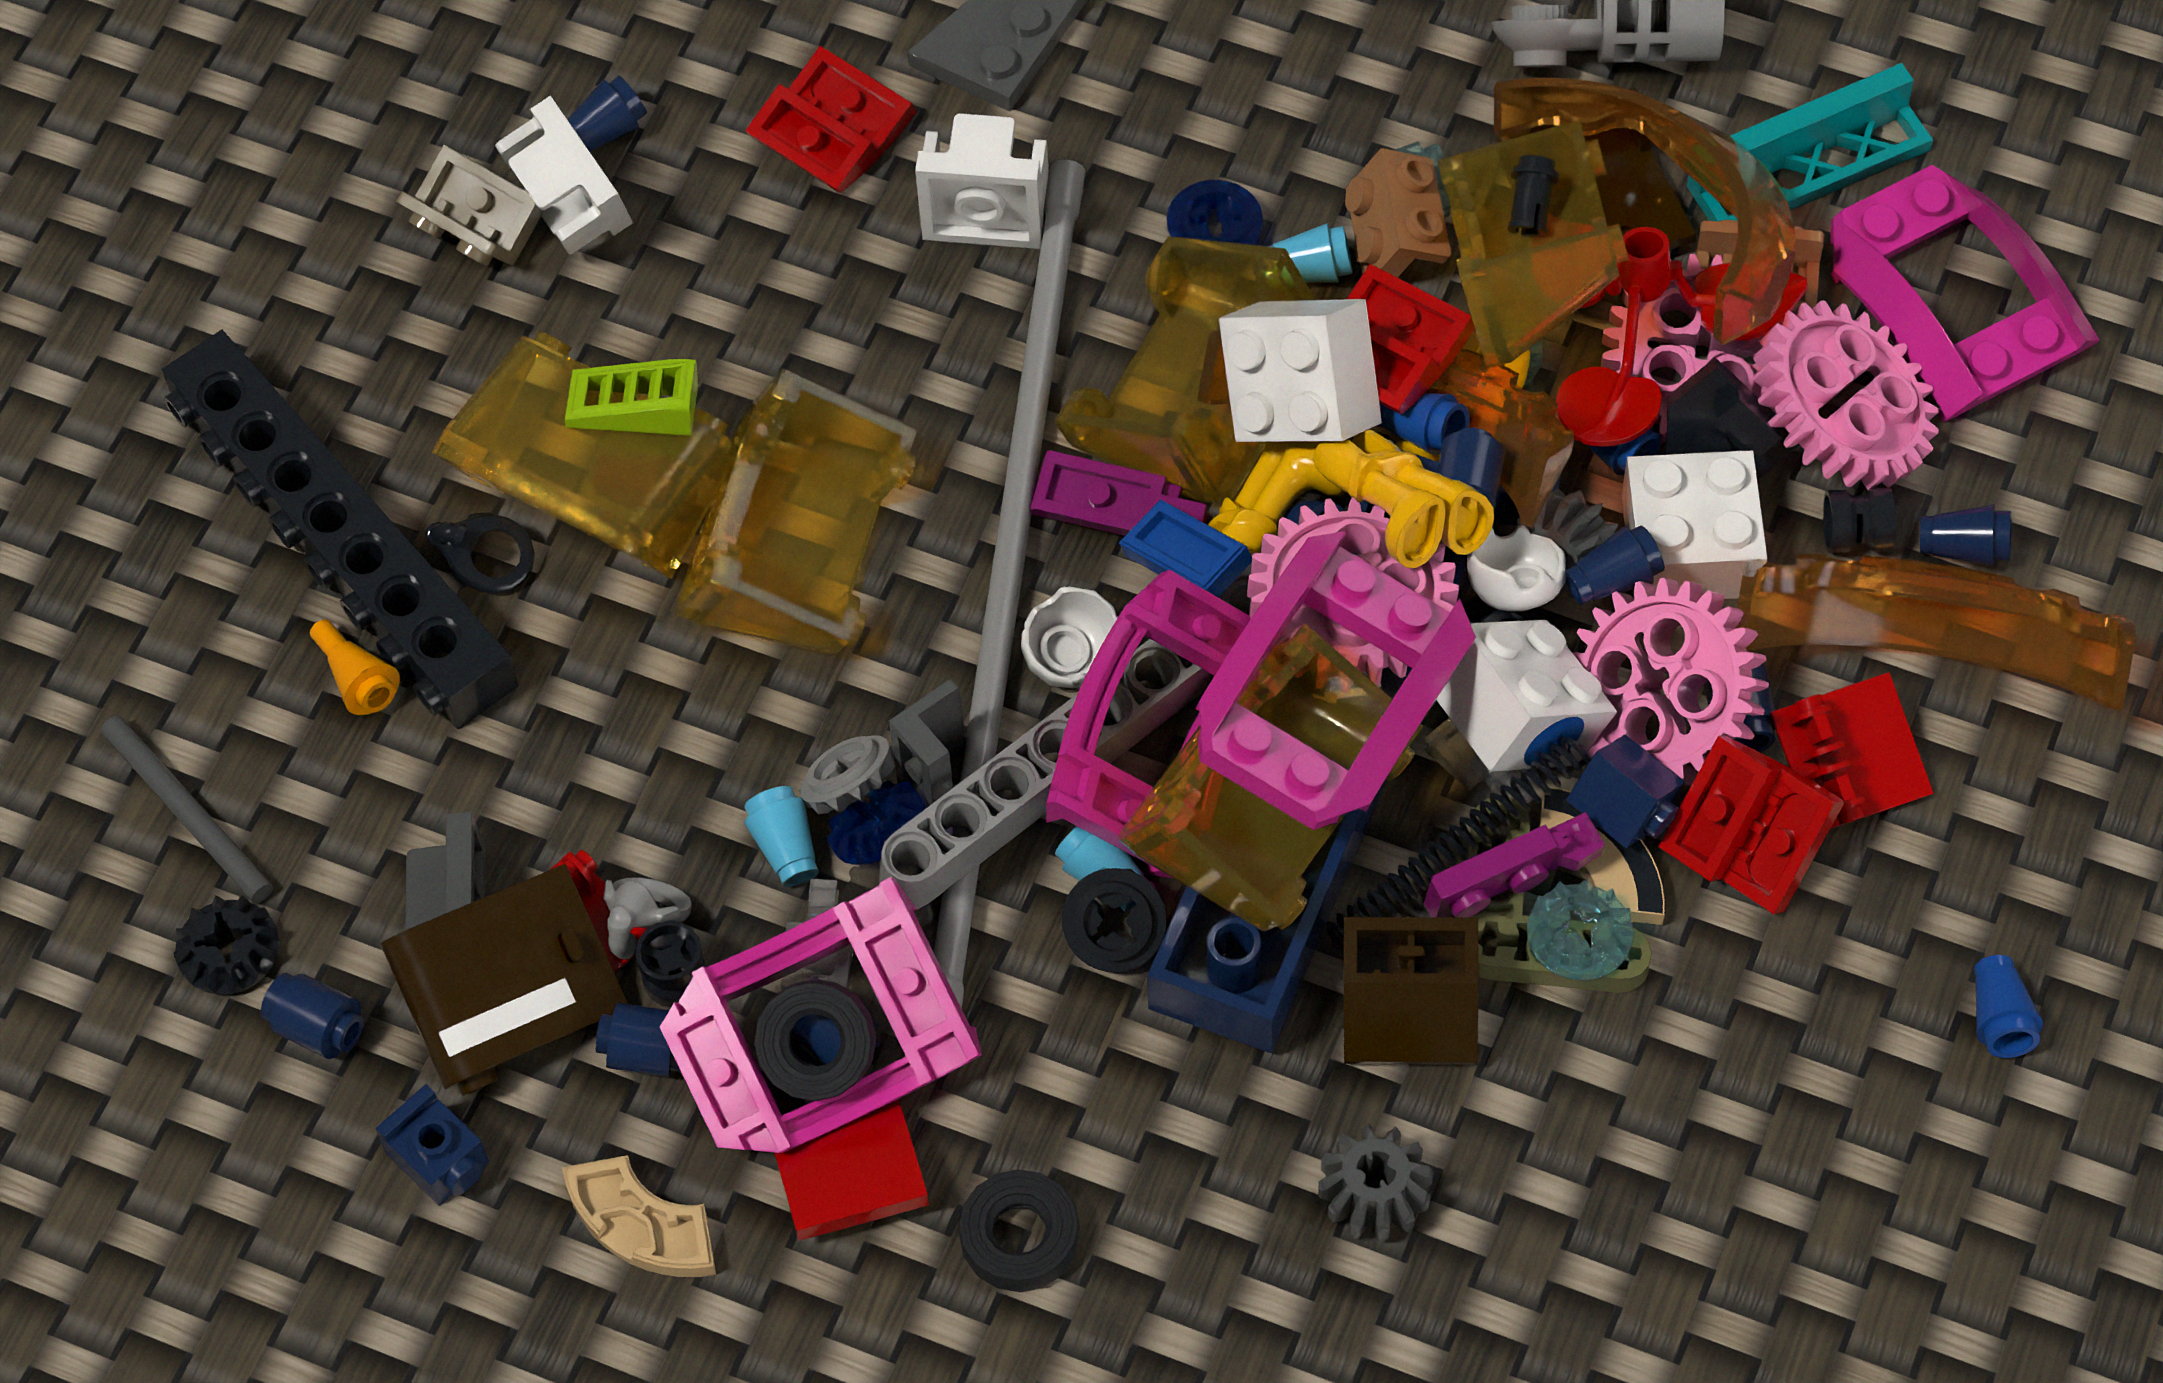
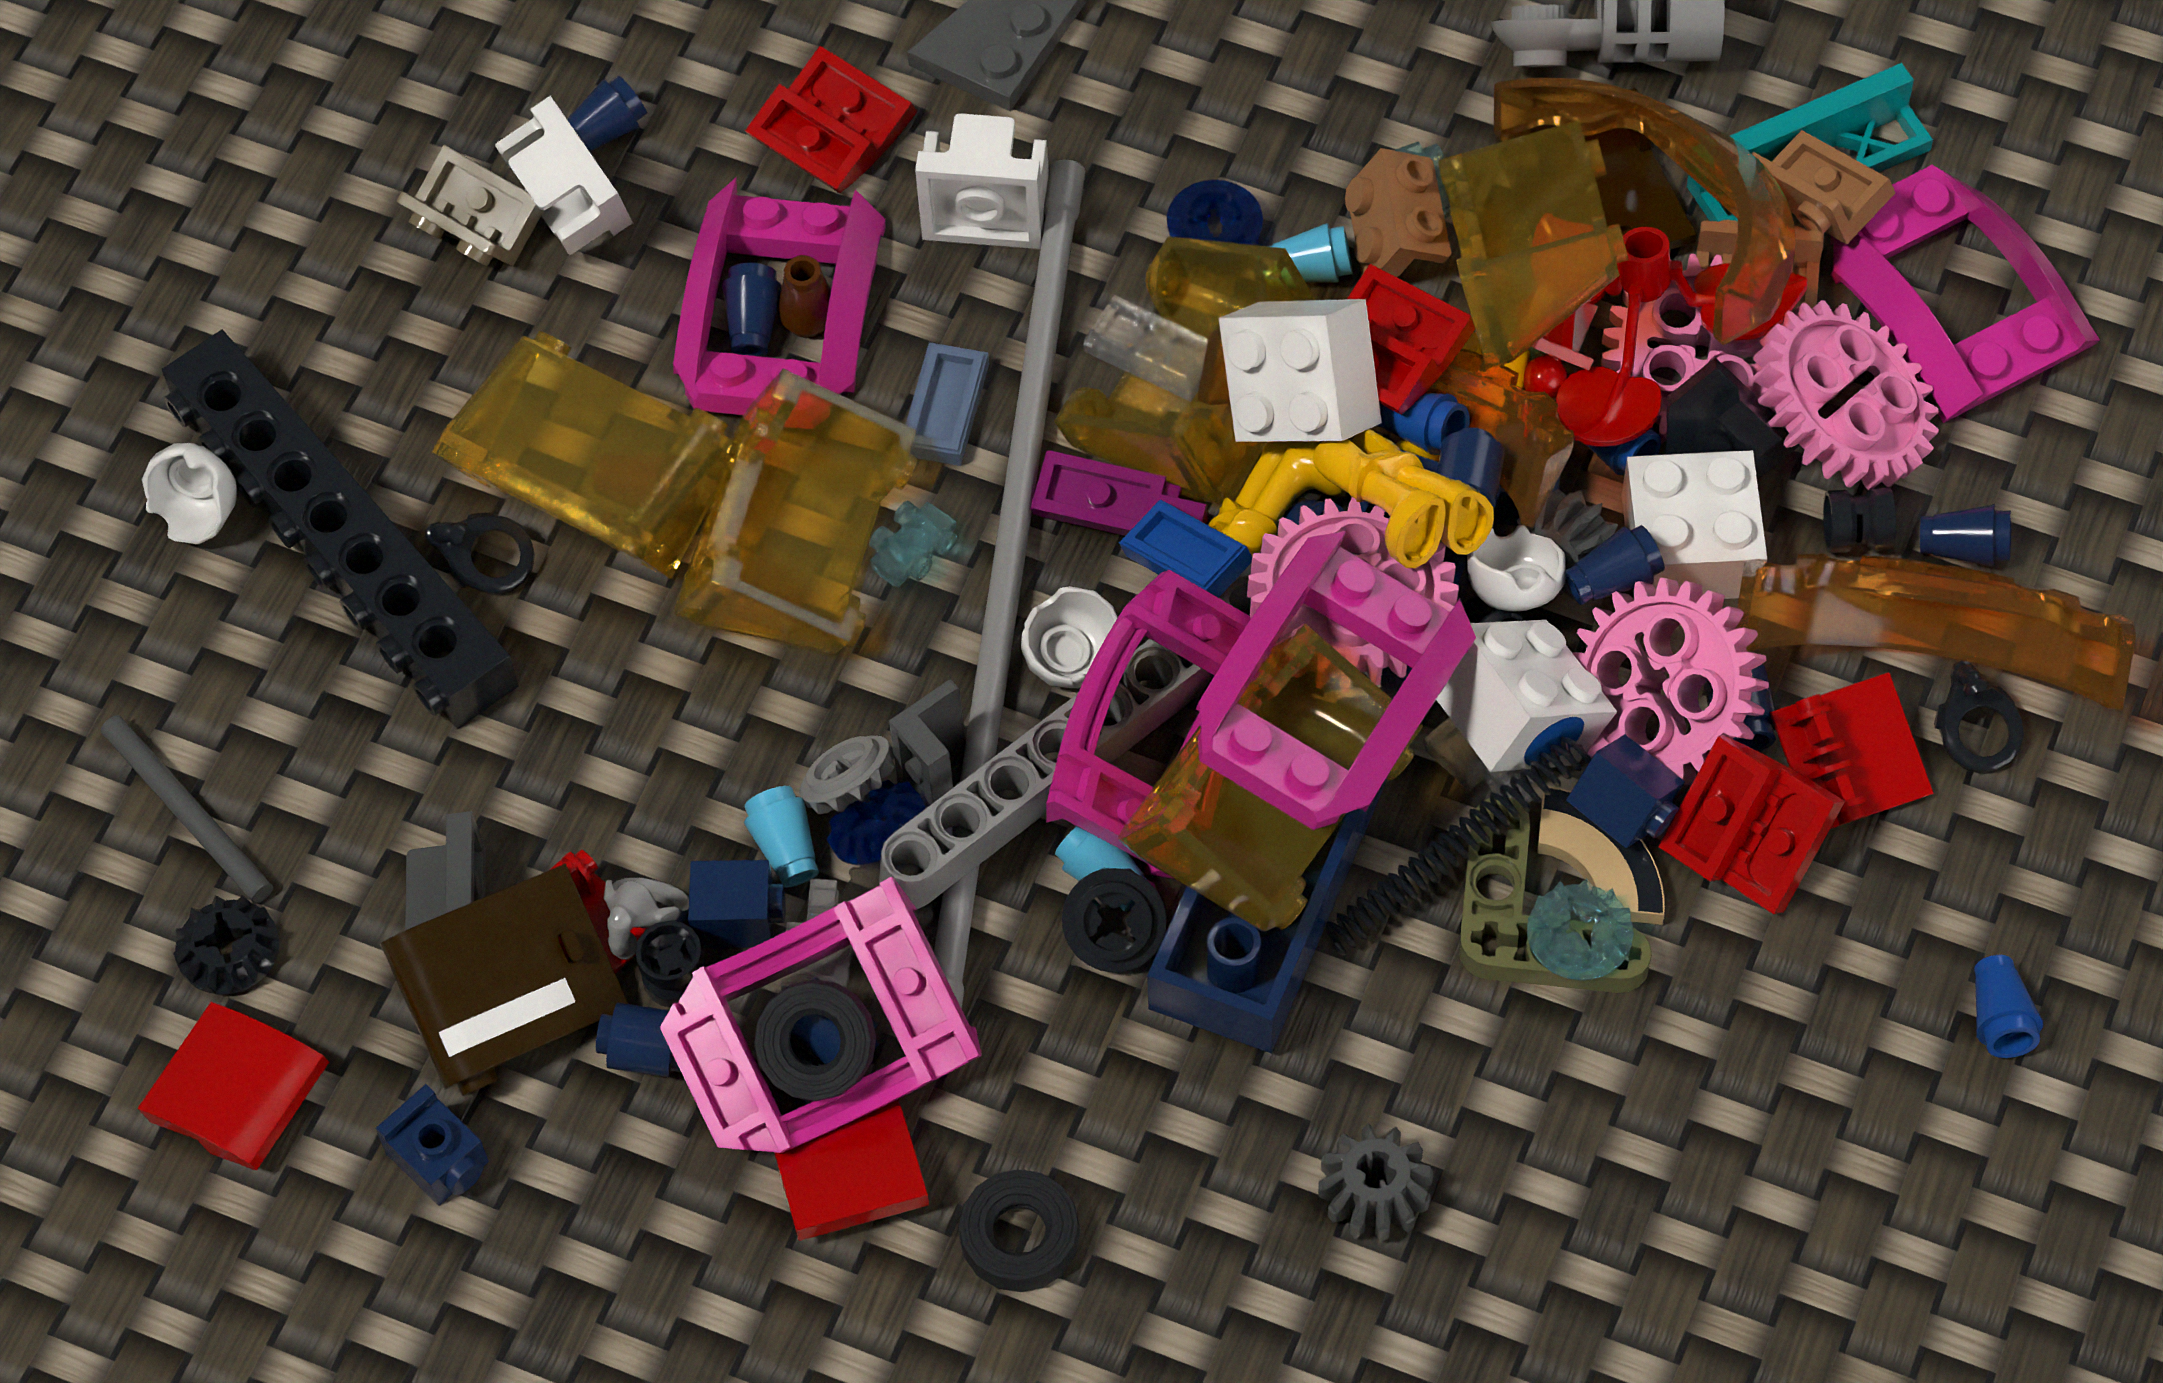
(190, 491): none -> white hair
(233, 1085): none -> red slope
(312, 1014): dark blue brick -> none
(361, 677): light orange cone -> none
(637, 1223): tan tile -> none
(654, 415): lime slope -> none
(734, 903): none -> dark blue brick
(751, 307): none -> dark blue cone
(778, 230): none -> dark pink wedge
(804, 297): none -> reddish brown cone
(912, 547): none -> clear light blue piece
(946, 402): none -> sand blue tile
(1148, 347): none -> clear plate
(1411, 990): dark brown slope -> none
(1514, 865): magenta hinge -> none
(1532, 195): black pin -> none
(1562, 343): none -> red piece
(1828, 187): none -> medium nougat bracket
(1969, 692): none -> black piece

